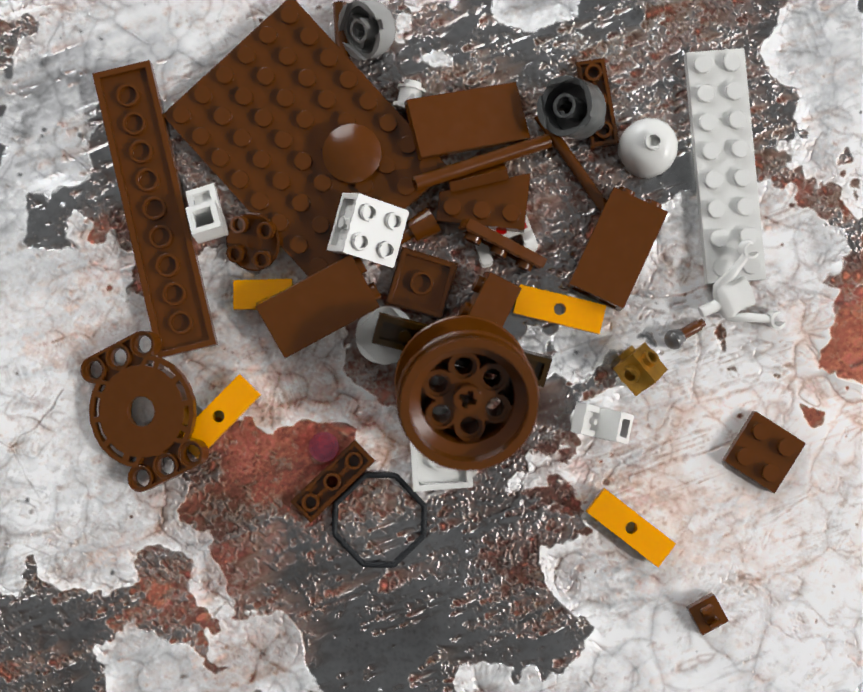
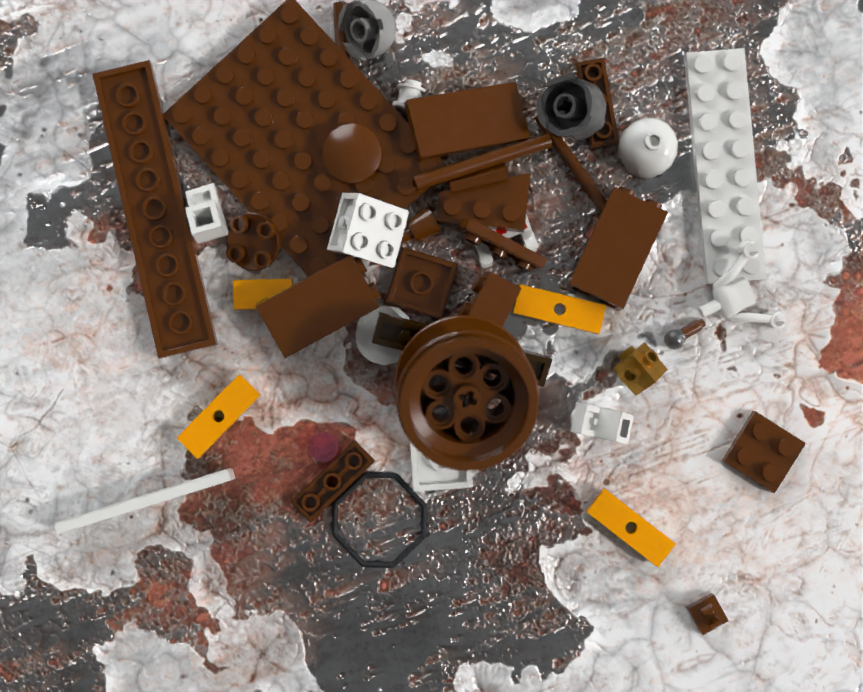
(144, 501): none -> white tile
(173, 411): reddish brown piece -> none

